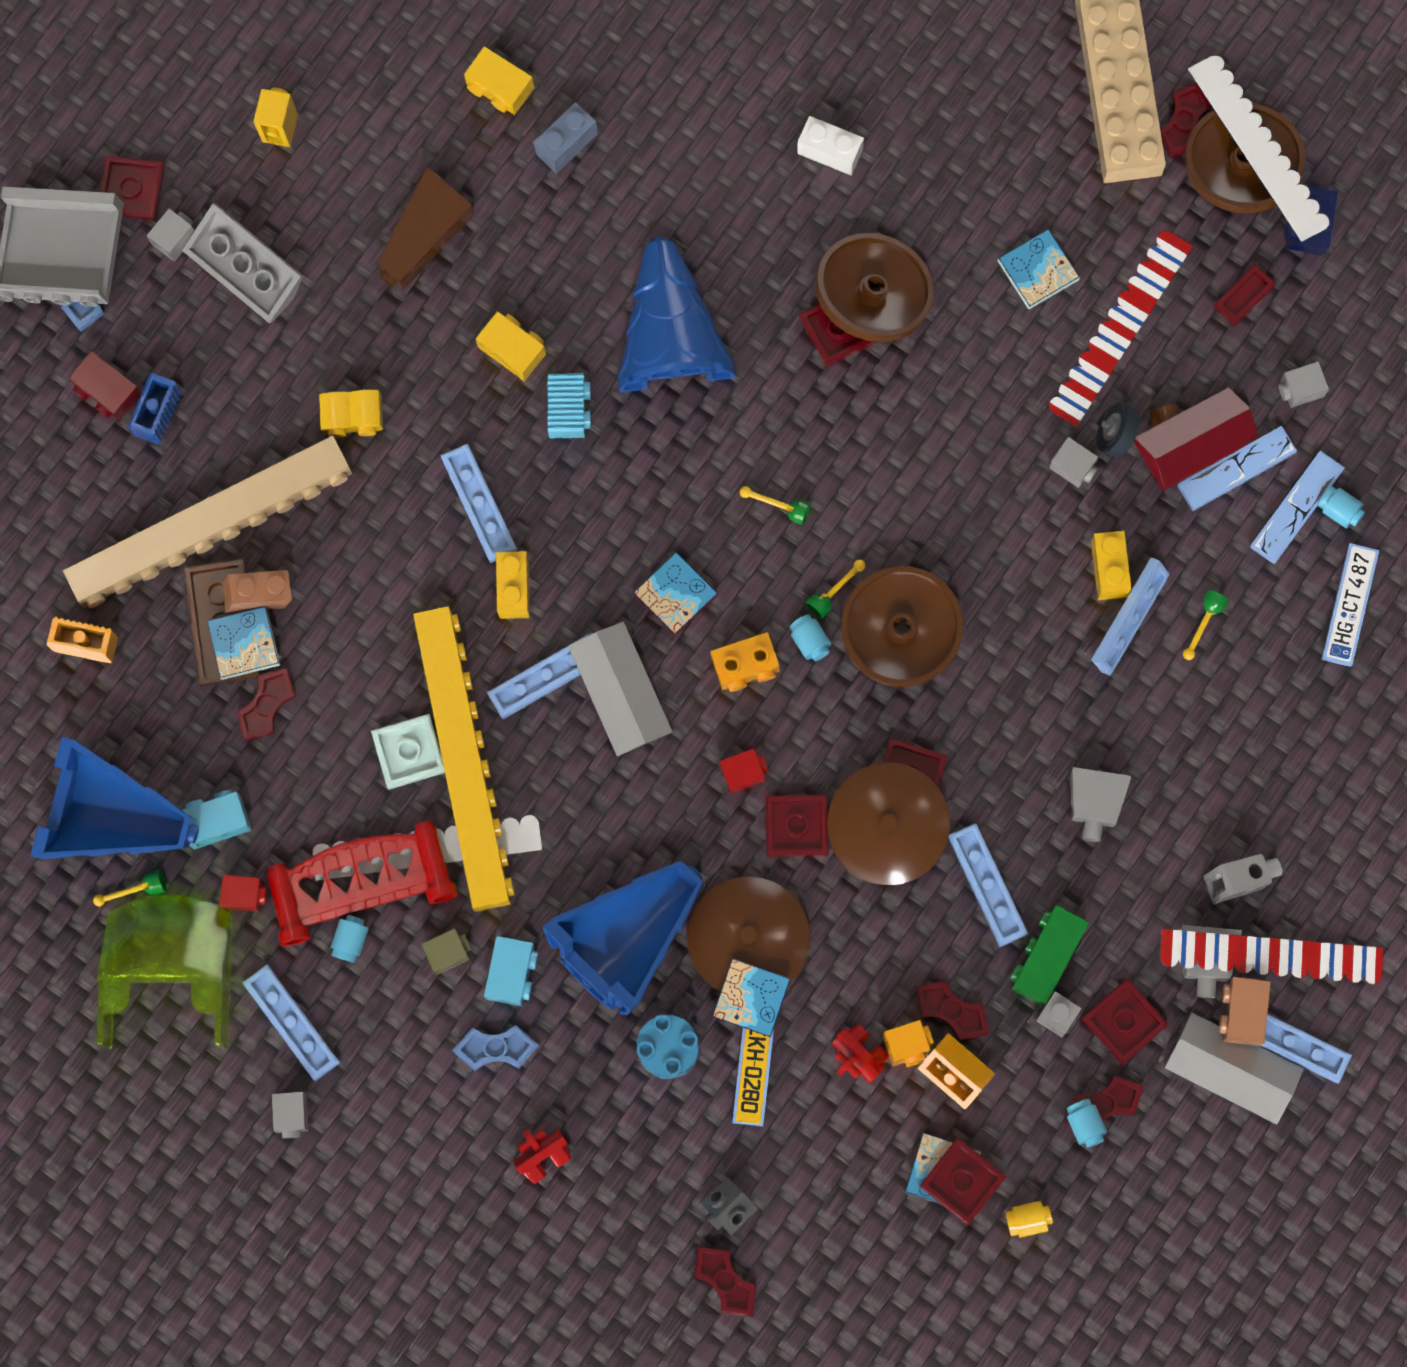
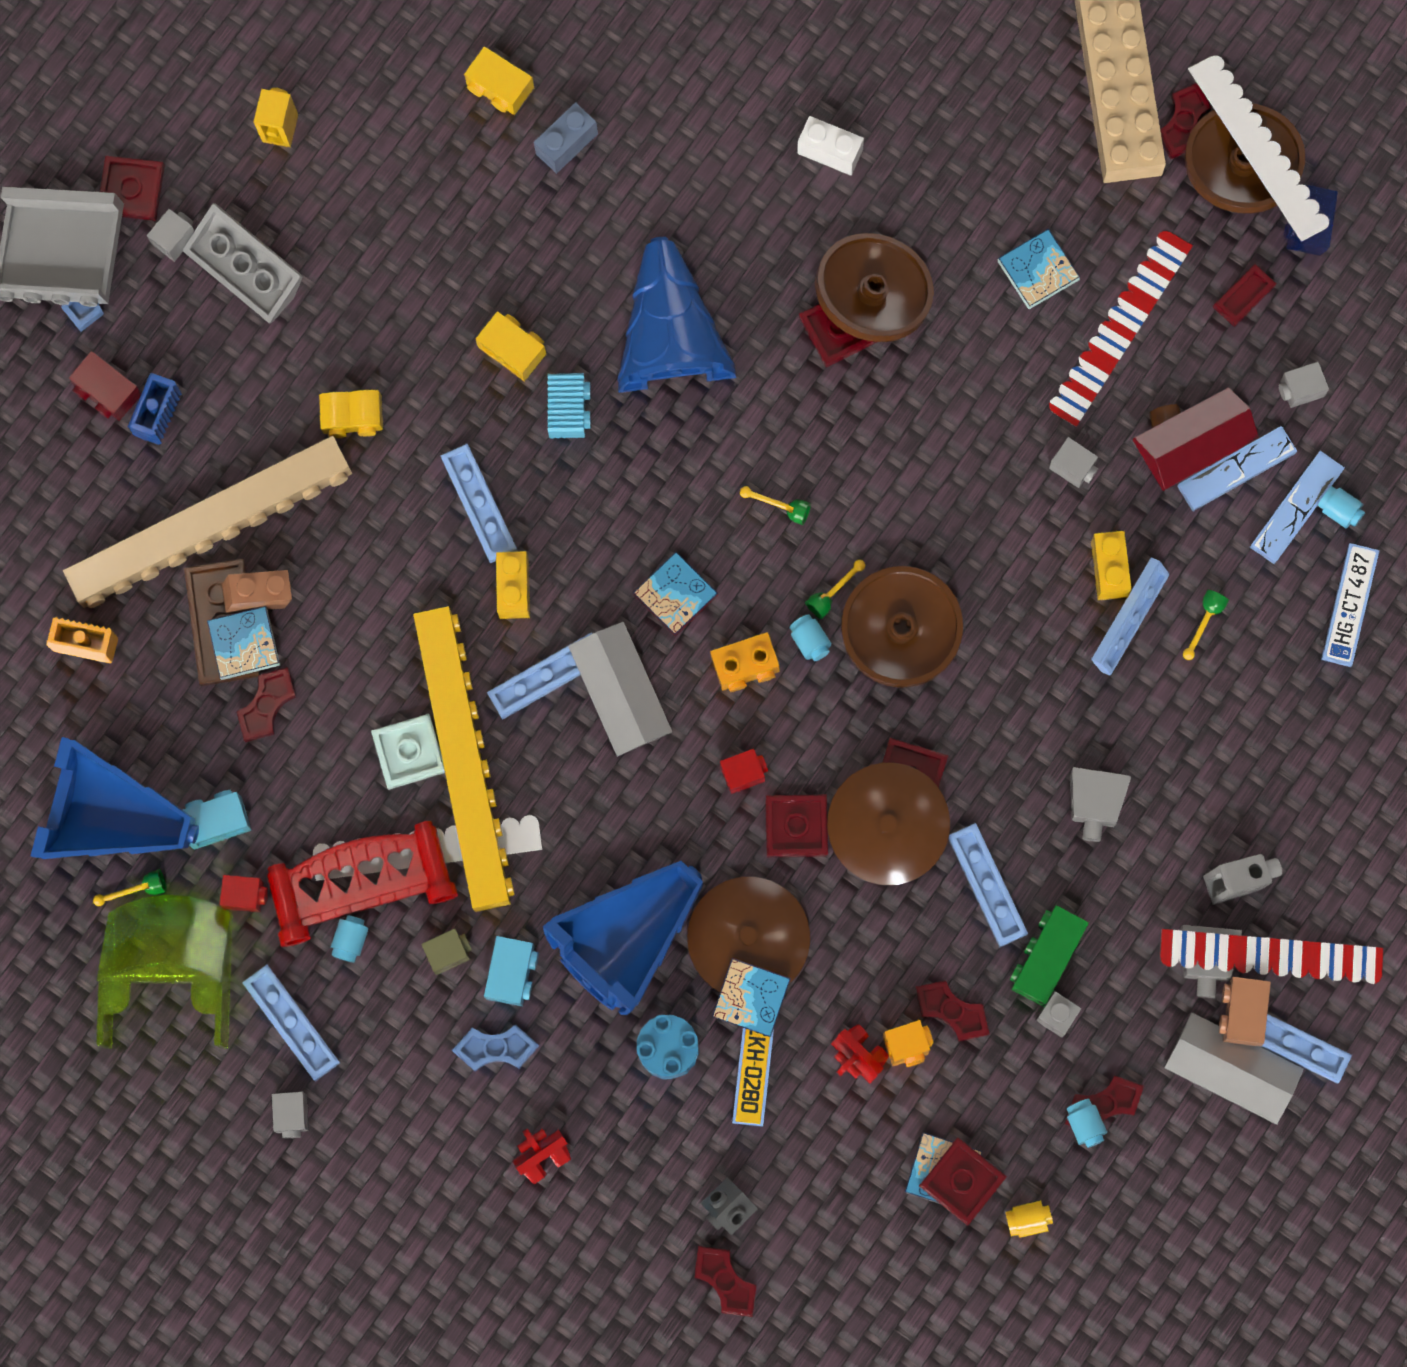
(423, 230): reddish brown slope -> none
(956, 1071): light orange brick -> none
(1118, 429): black wheel -> none
(1124, 1021): dark red tile -> none

